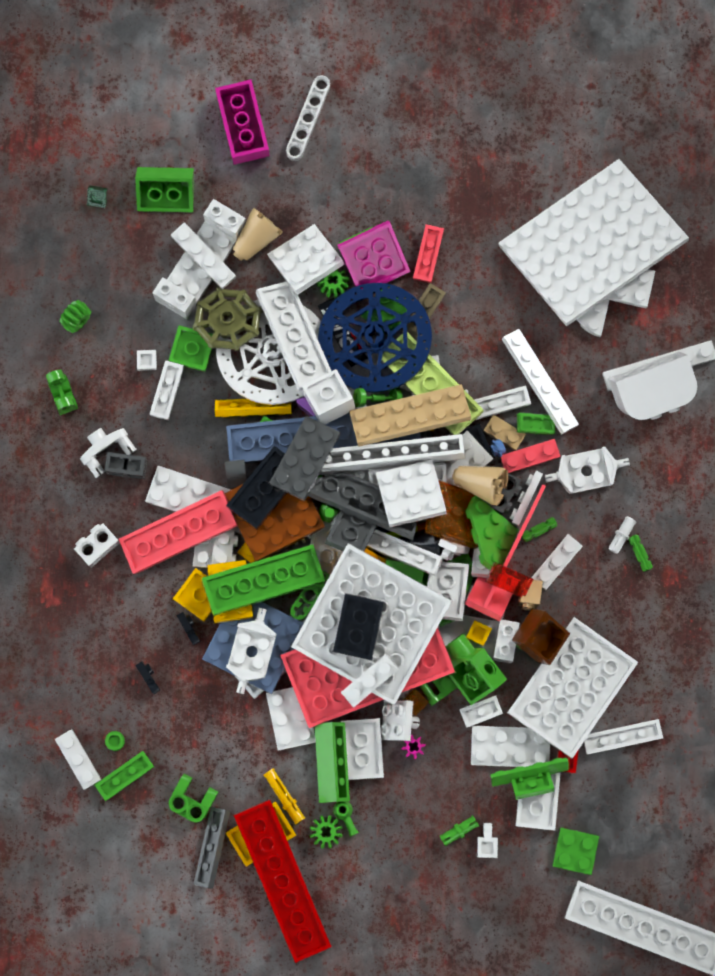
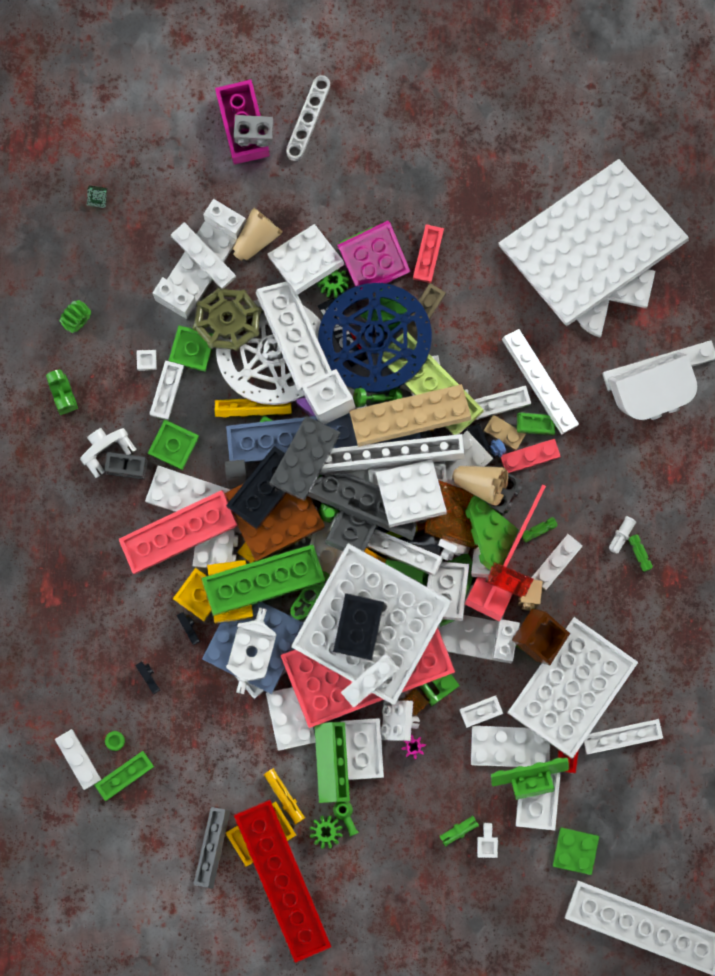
(100, 549): white brick -> none
(165, 189): bright green slope -> none
(173, 444): none -> bright green plate
(189, 803): bright green piece -> none
(254, 125): none -> light grey brick
(475, 670): bright green brick -> none
(478, 633): yellow plate -> none
(525, 498): white plate -> none
(599, 461): white plate -> none

